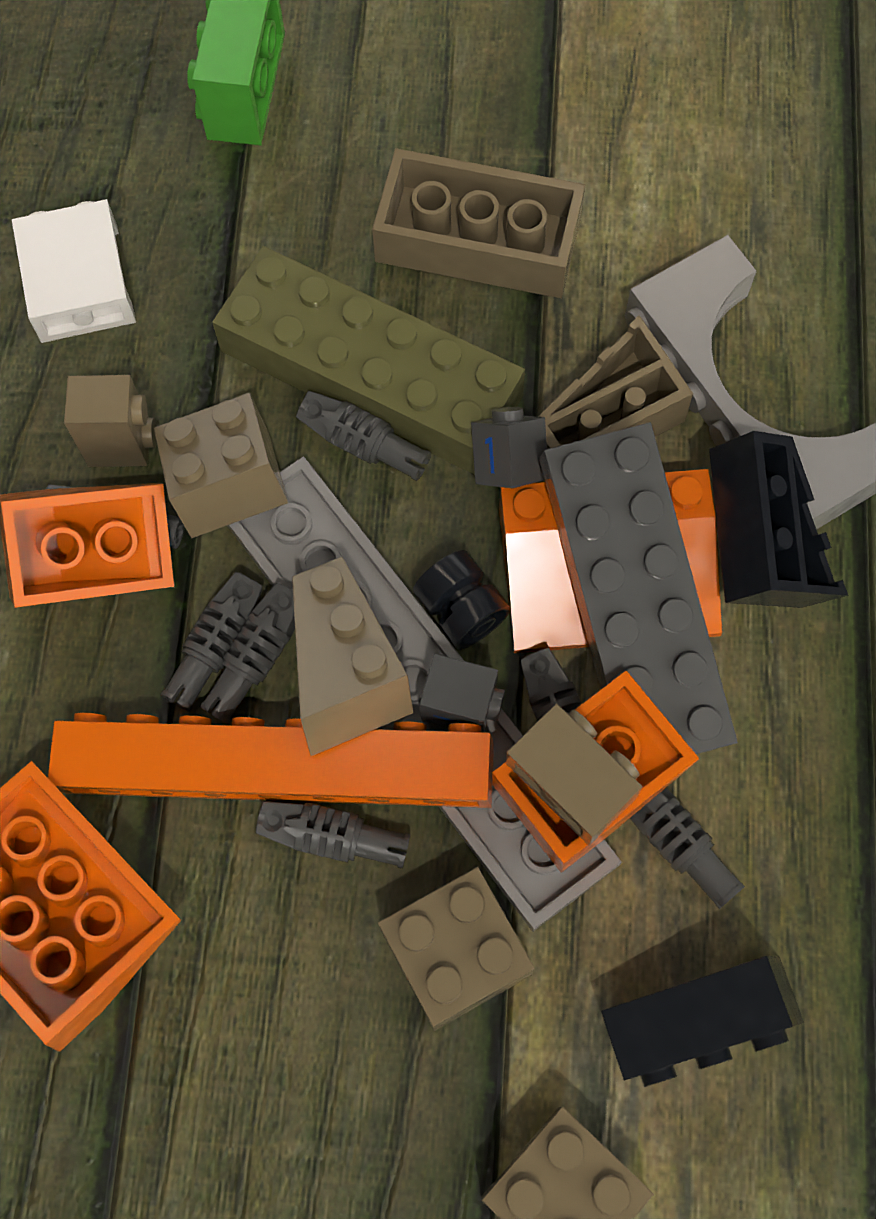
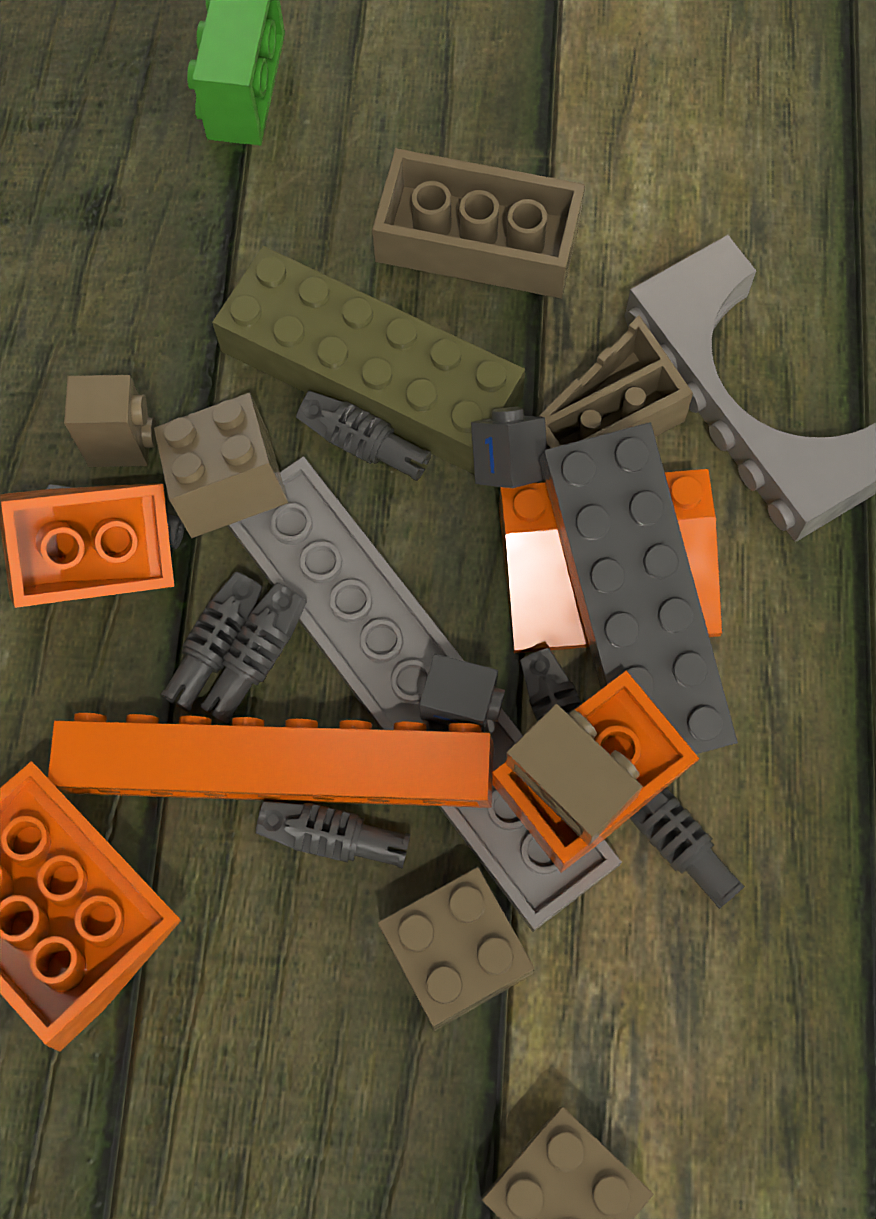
(72, 271): white panel -> none
(344, 660): dark tan wedge -> none
(457, 594): black wheel -> none
(703, 1020): black wedge -> none
(766, 526): black wedge -> none

